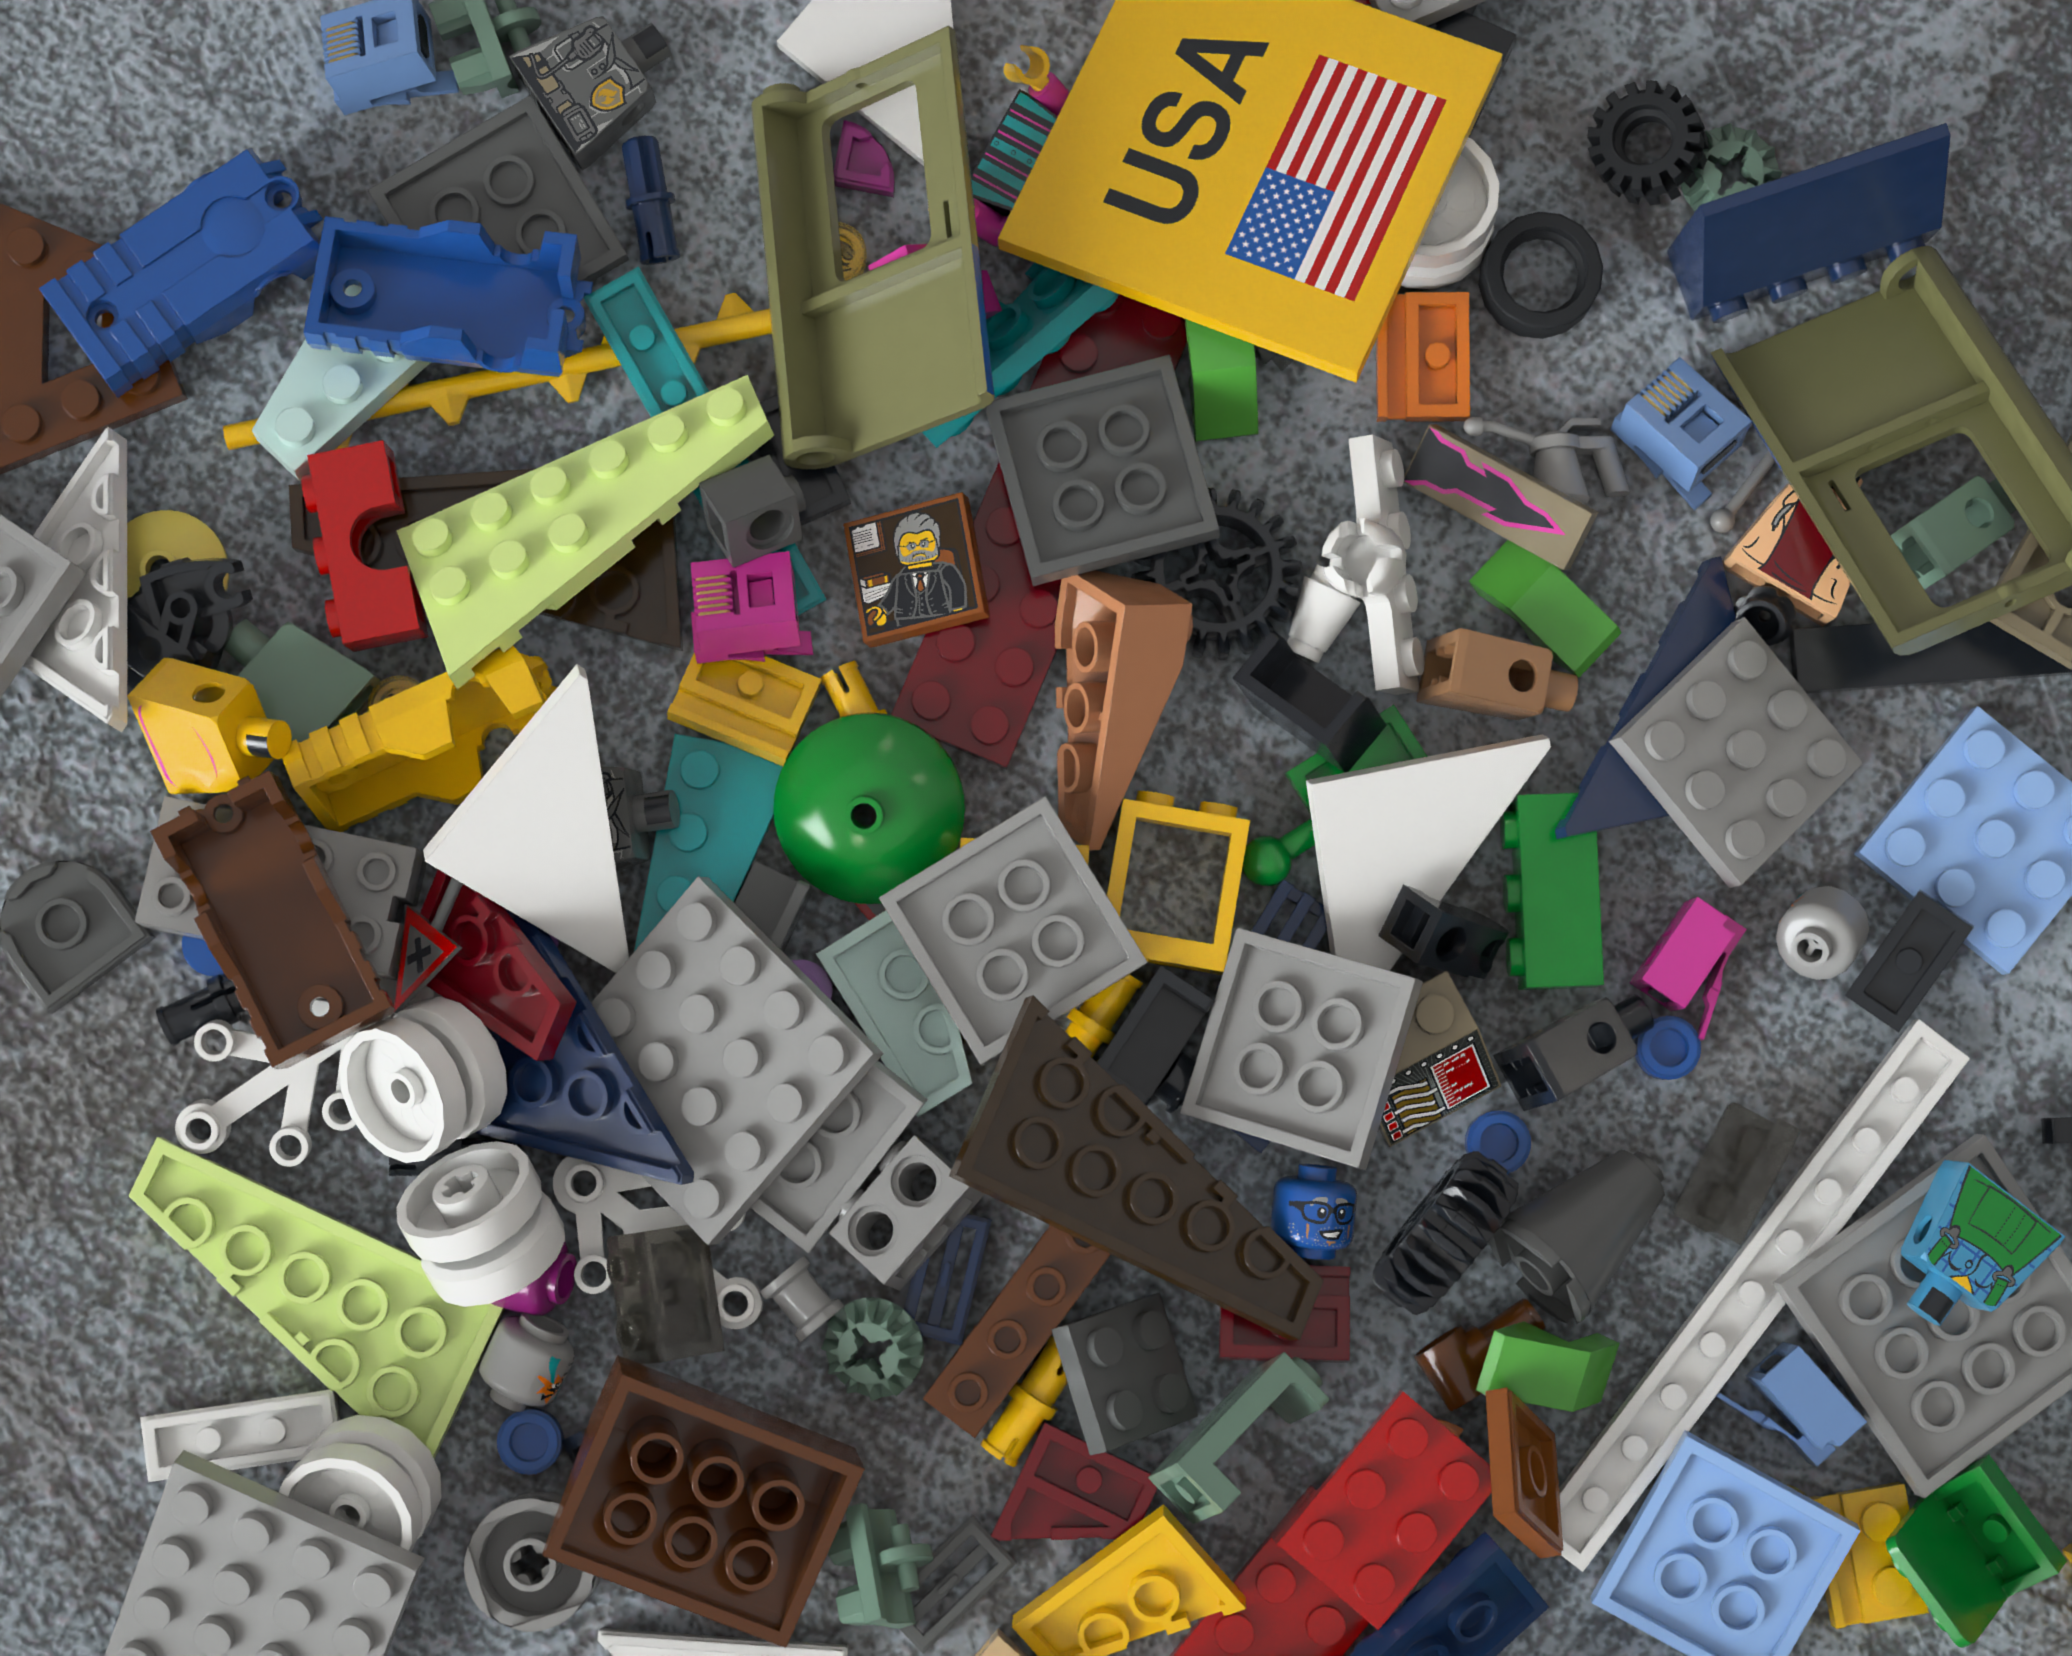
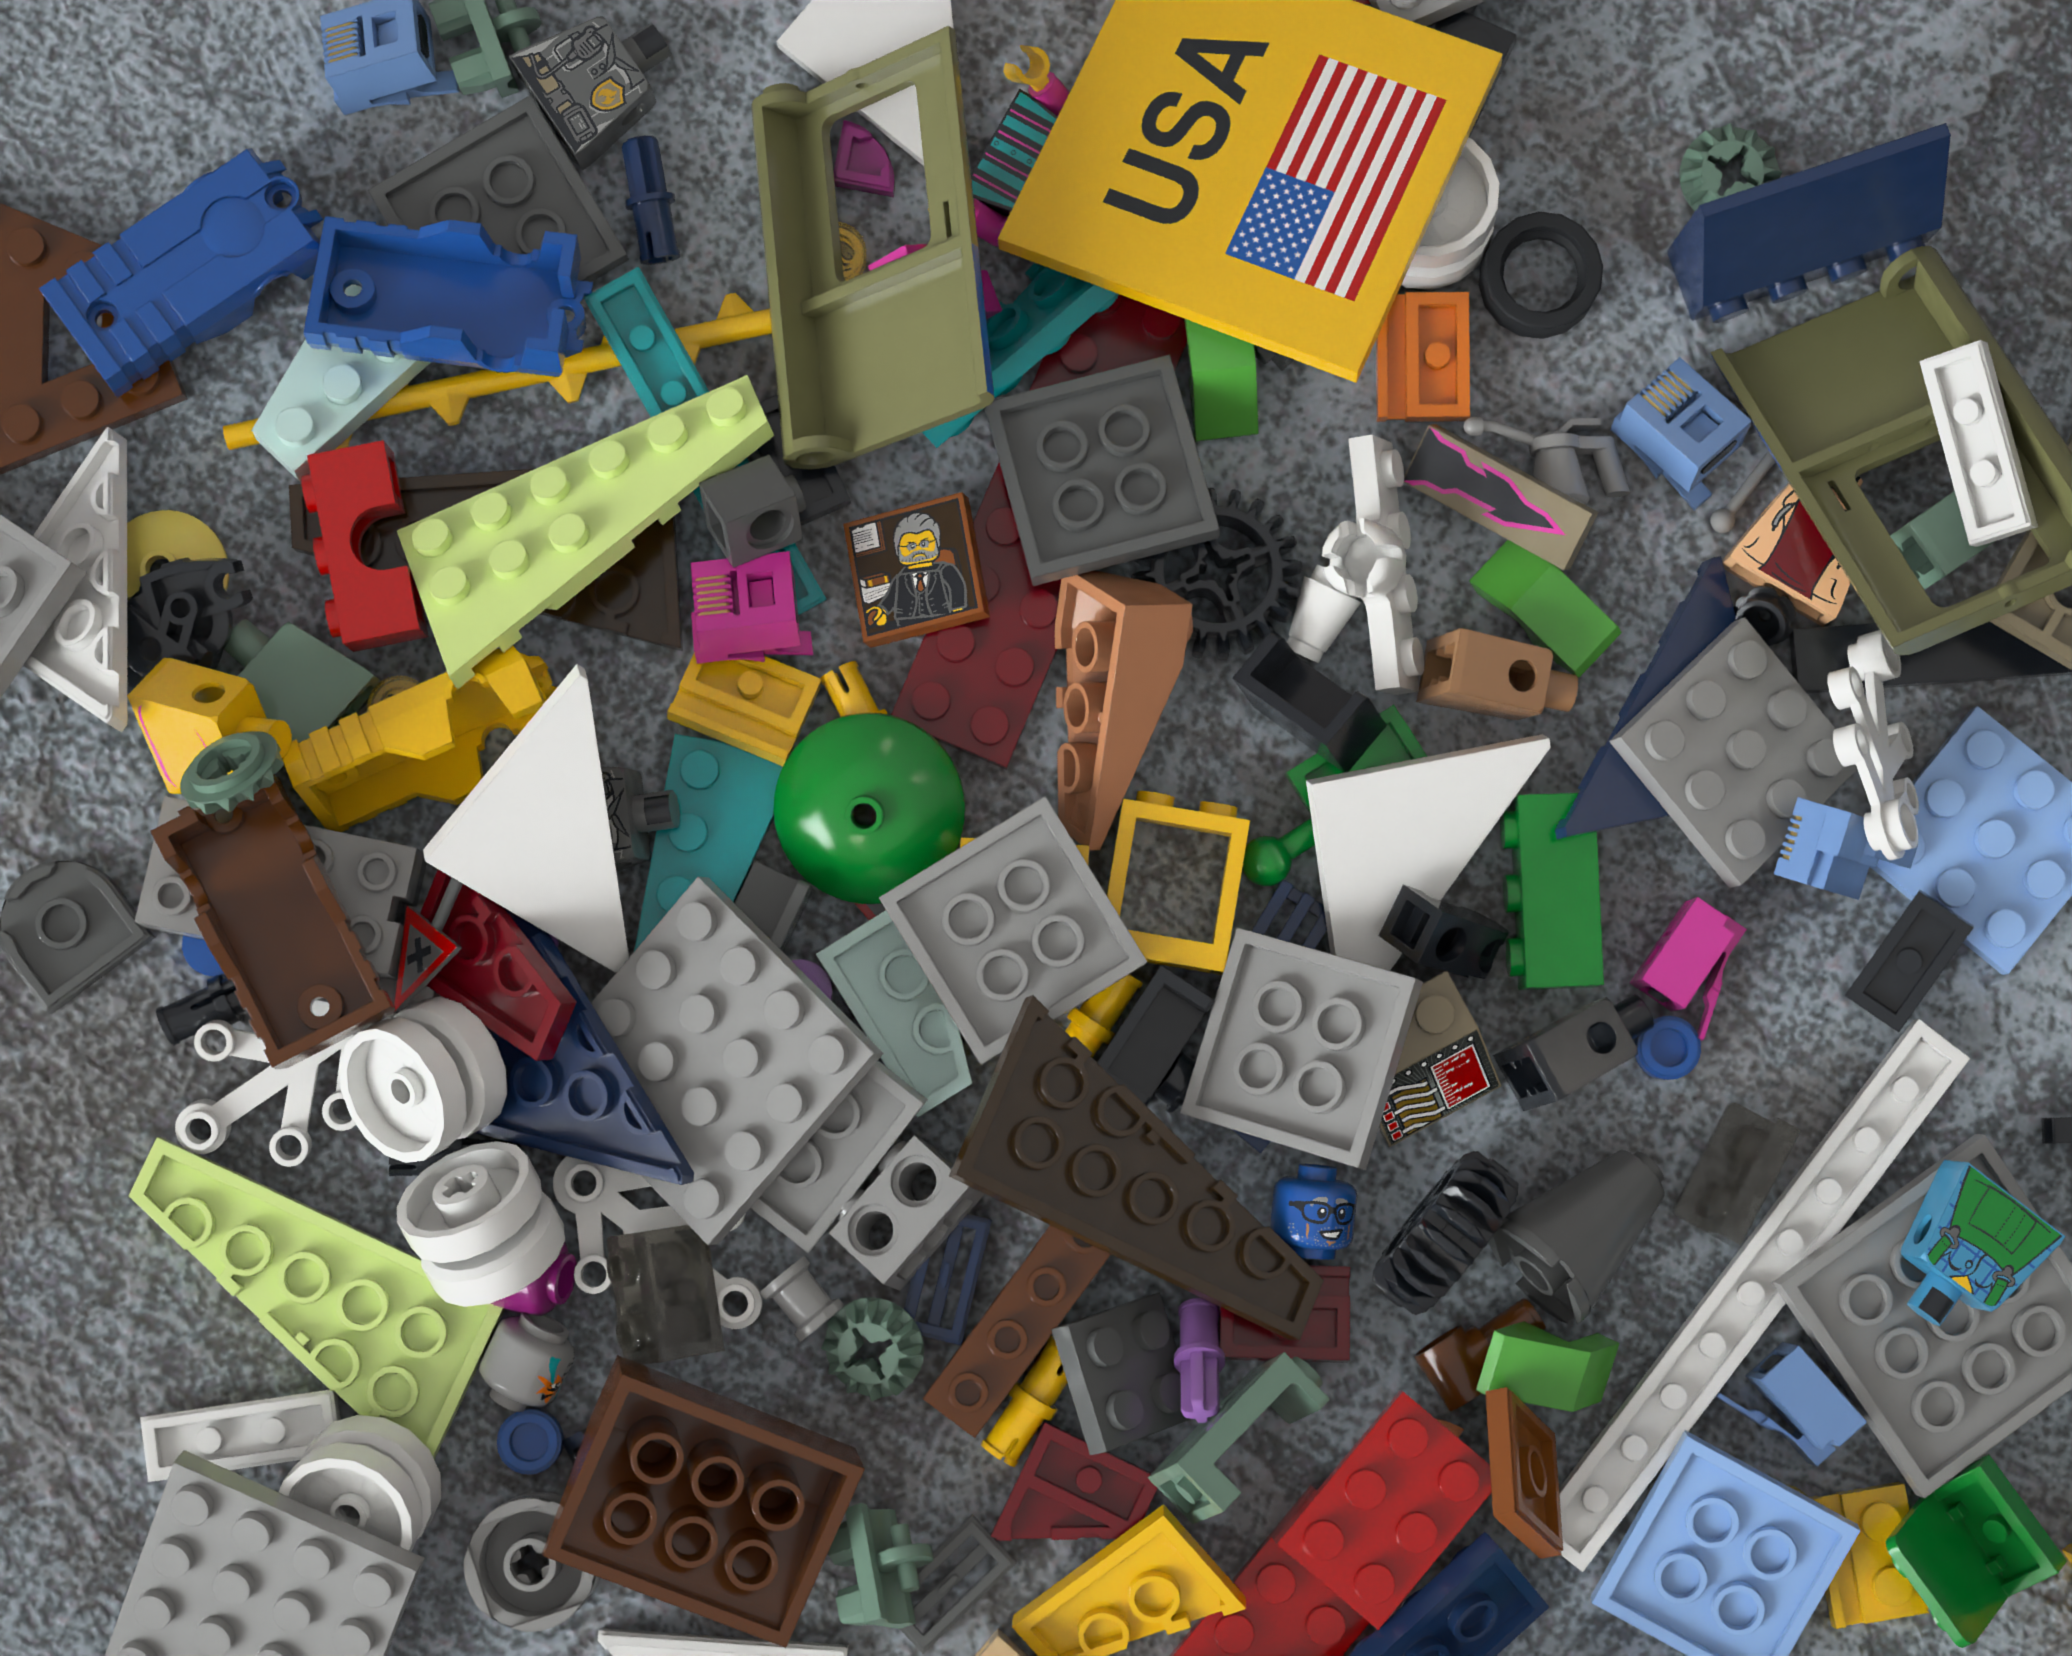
(250, 756): none -> sand green gear
(1199, 1359): none -> medium lavender axle
(1500, 1137): blue tile -> none
(1635, 109): black tyre -> none
(1822, 932): light grey head -> none
(1830, 850): none -> medium blue piece
(1876, 746): none -> white plant
(1978, 443): none -> white tile

